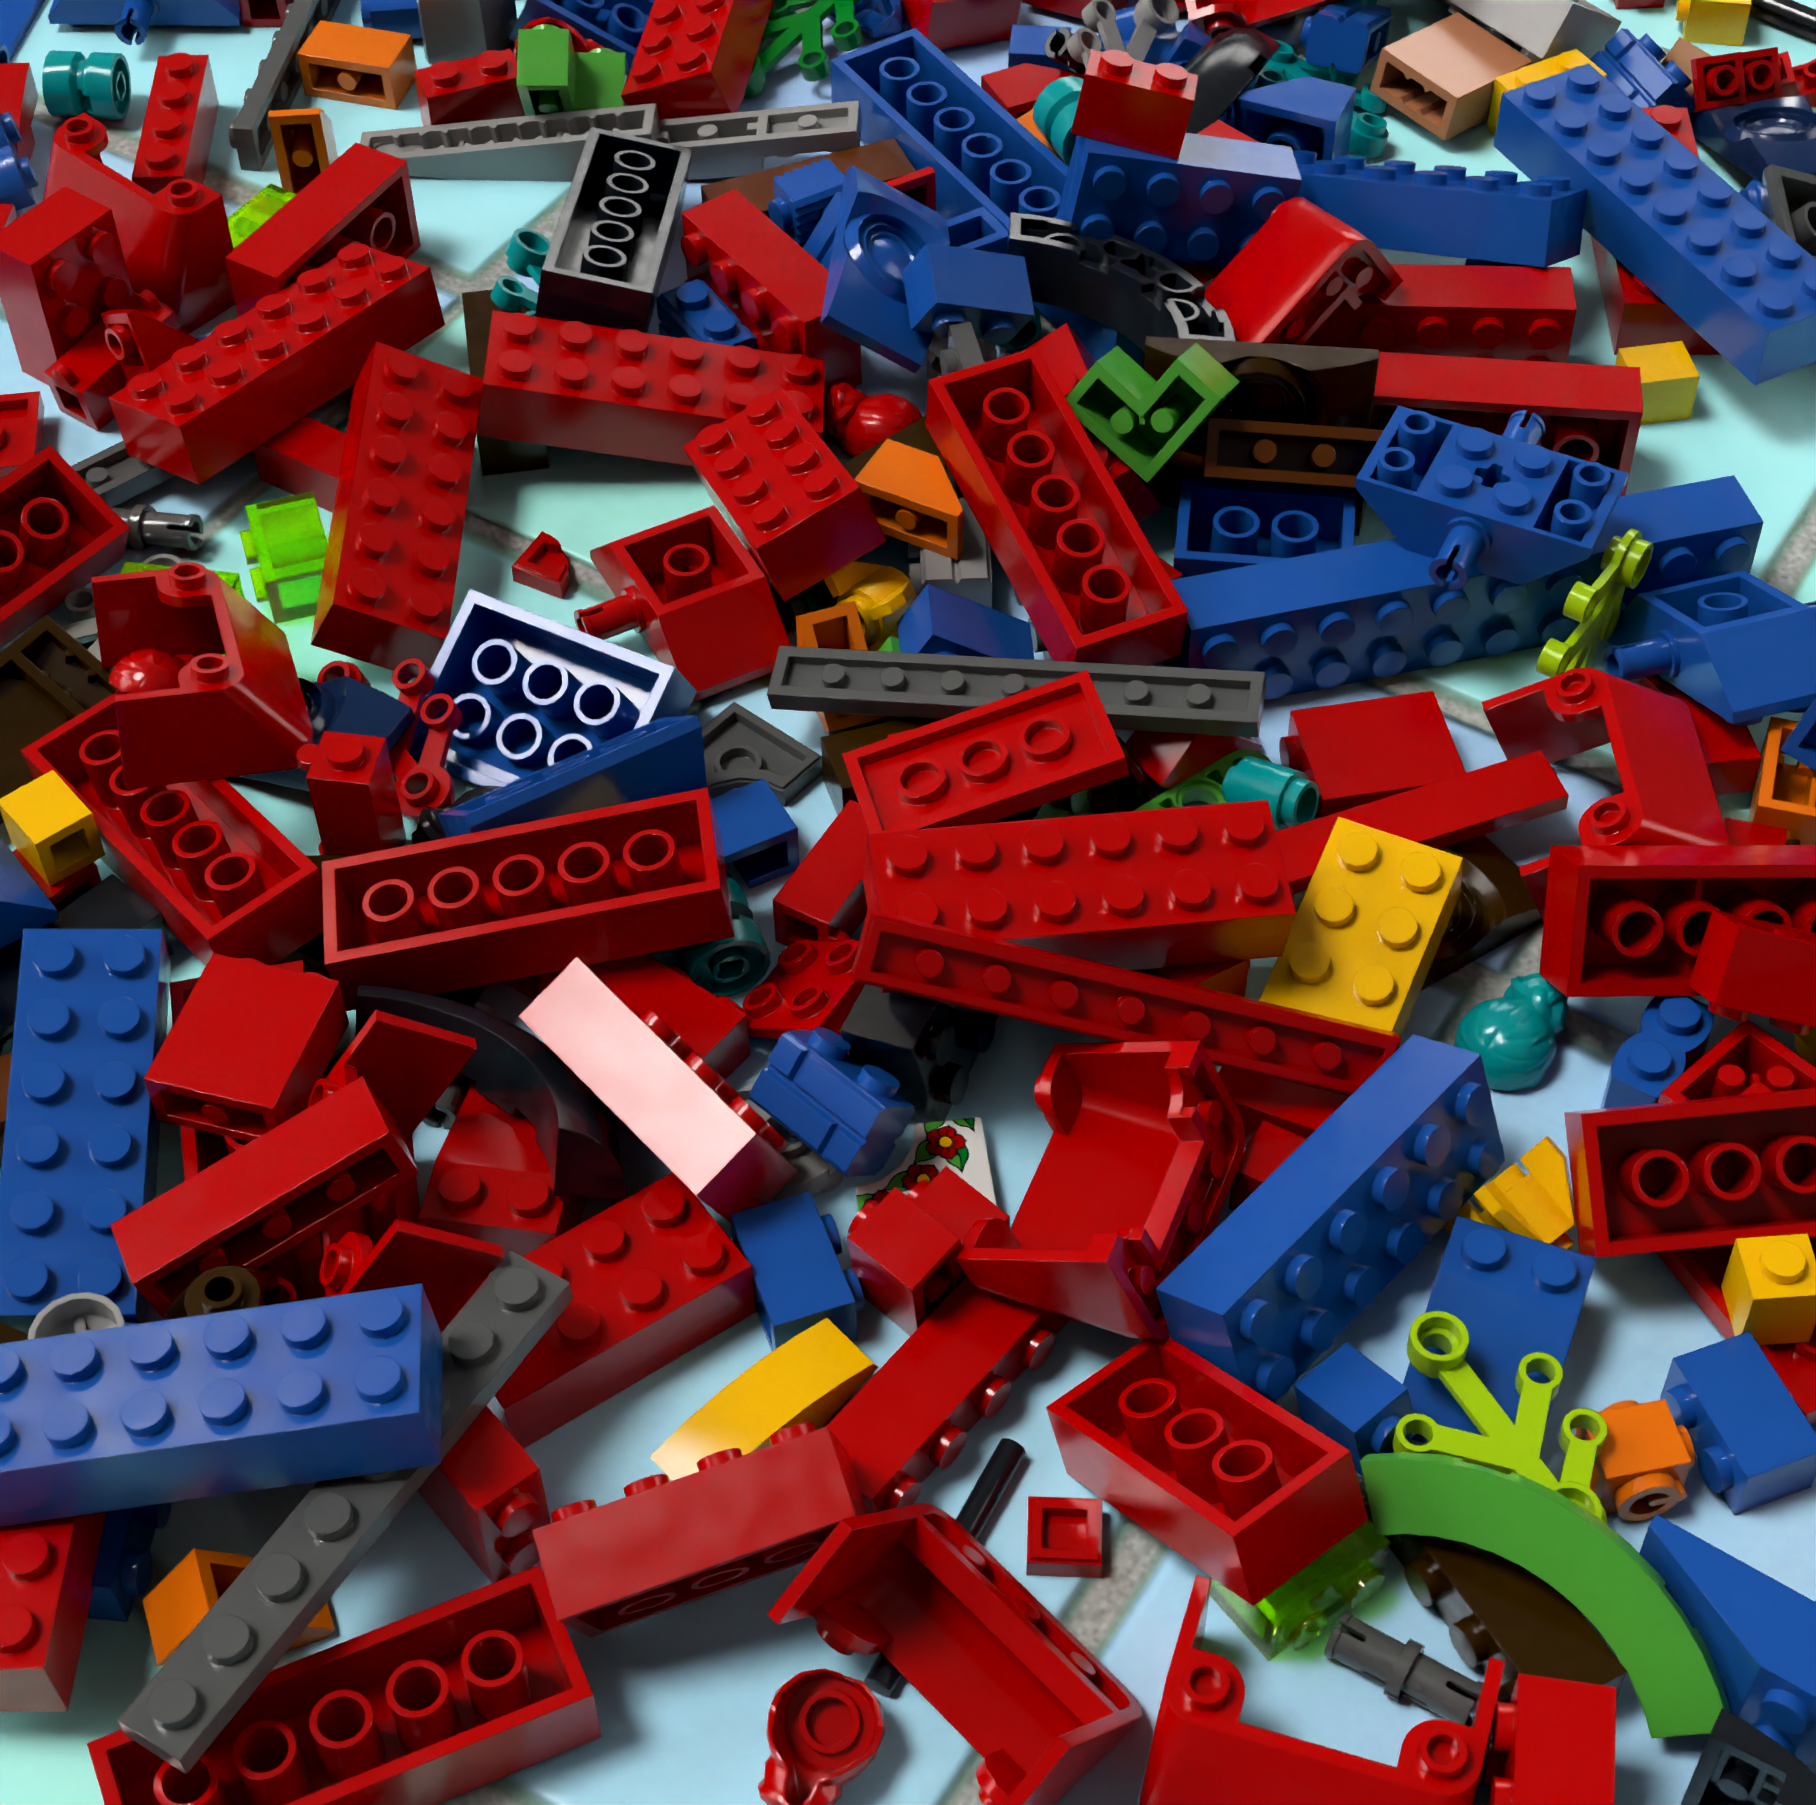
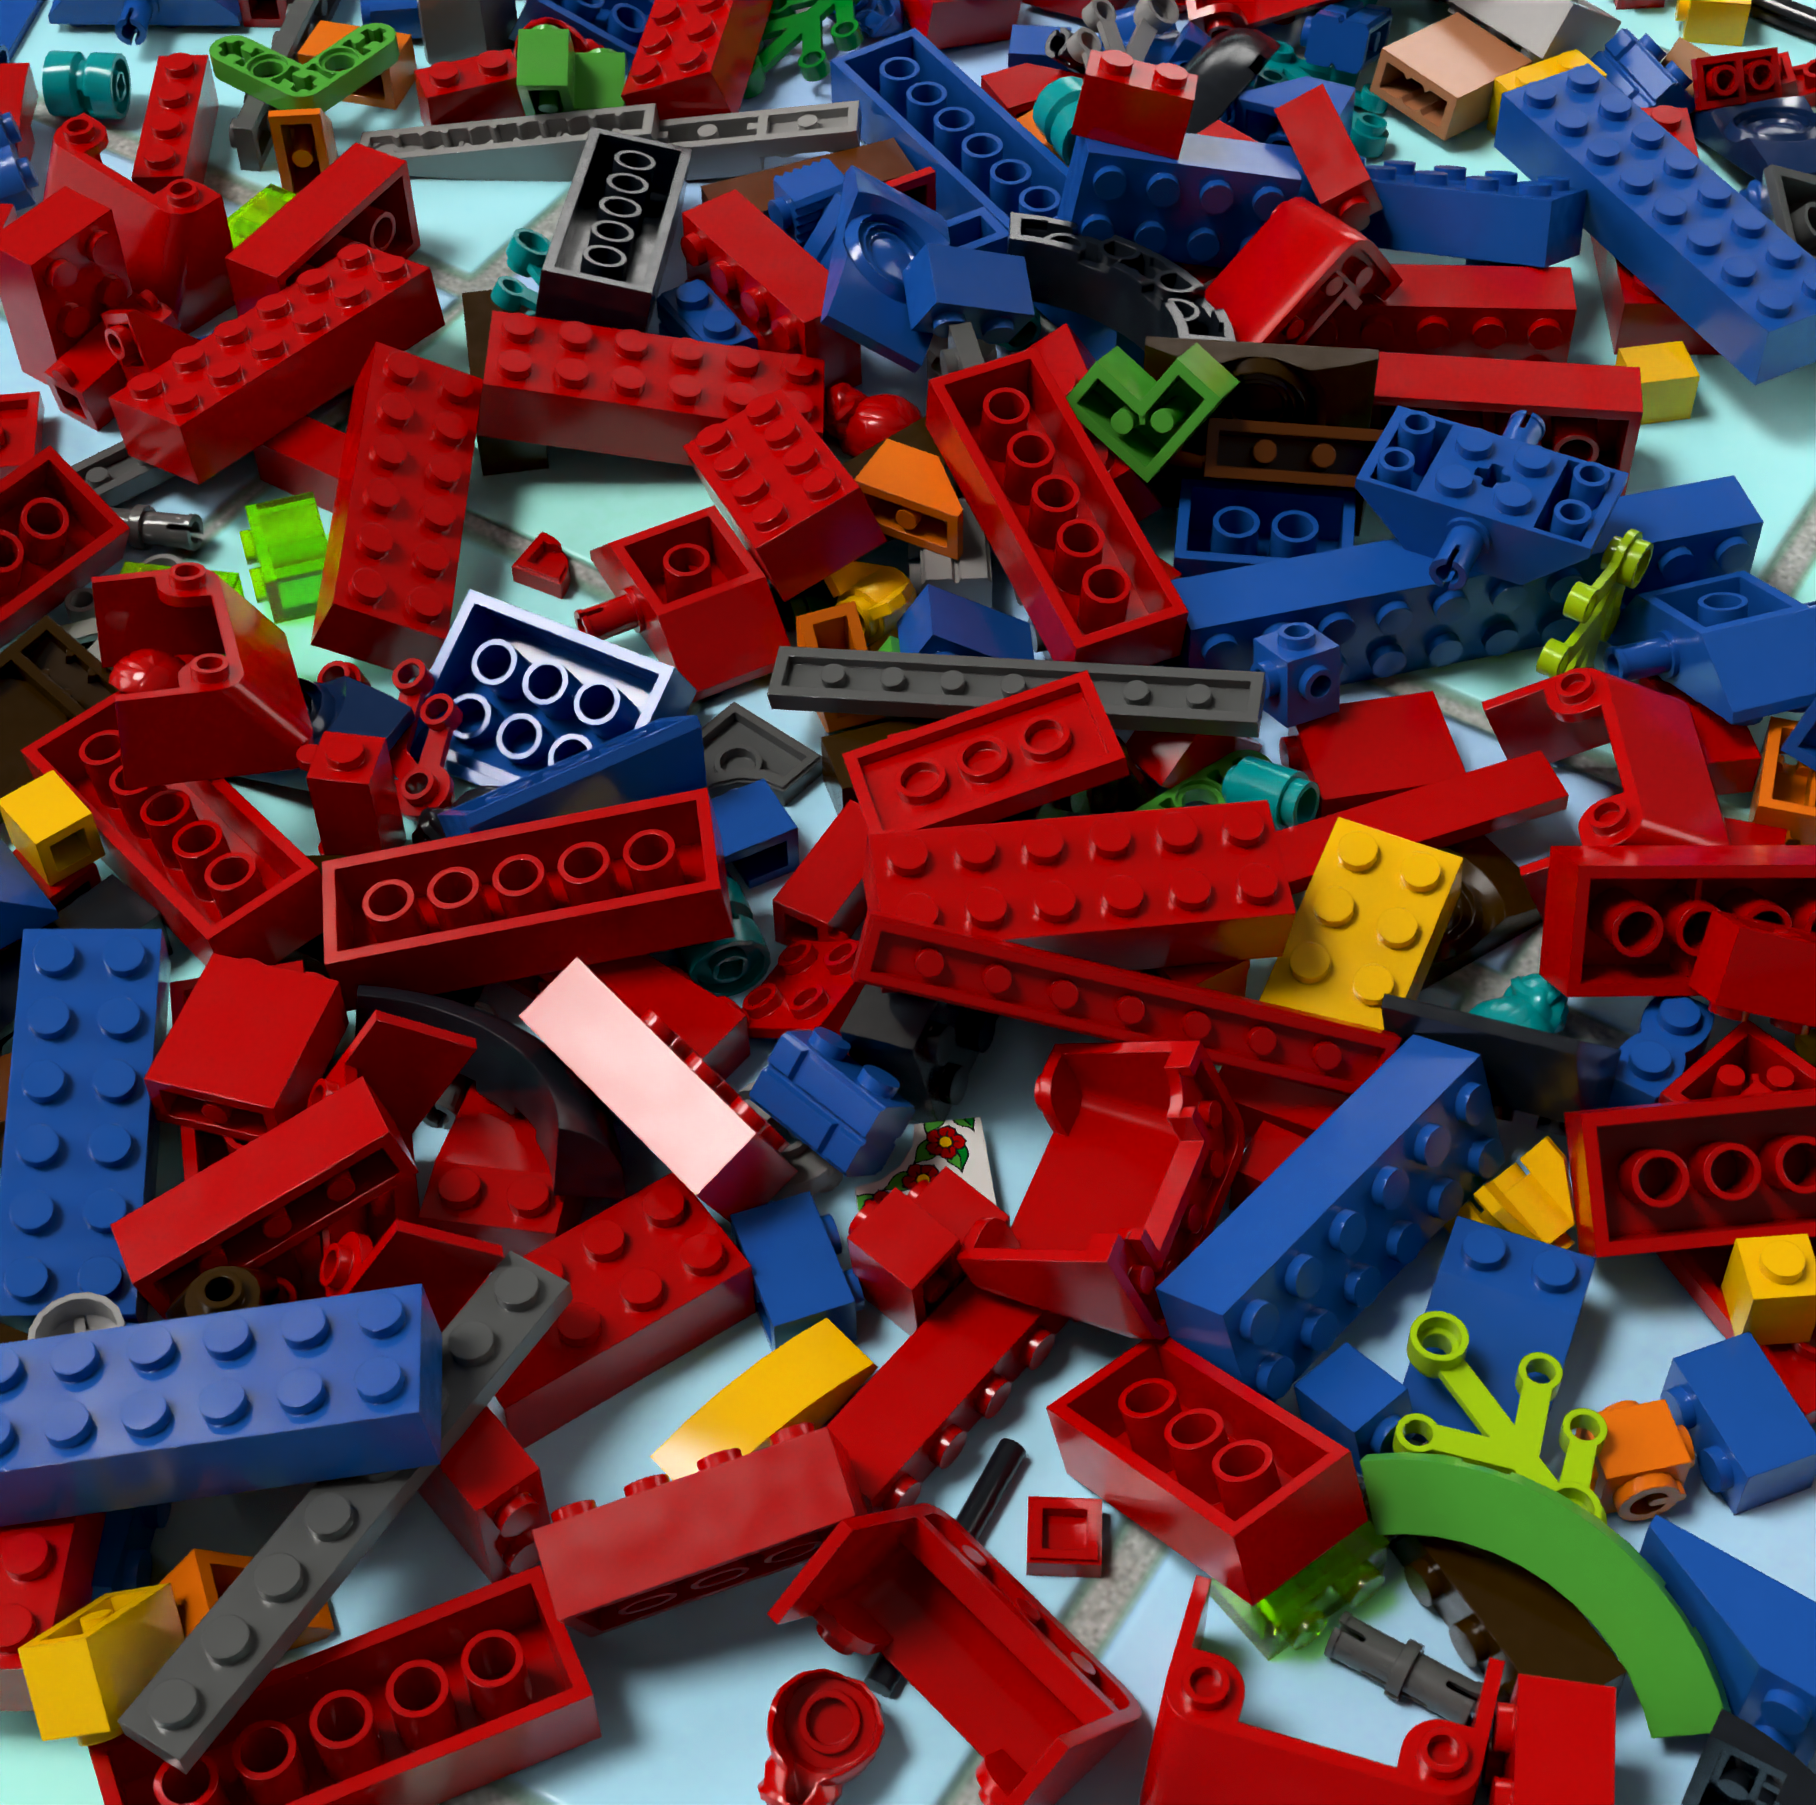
(99, 1662): none -> yellow brick
(309, 85): none -> bright green beam
(1300, 673): none -> blue brick
(1329, 158): none -> red brick
(1521, 1064): none -> black slope

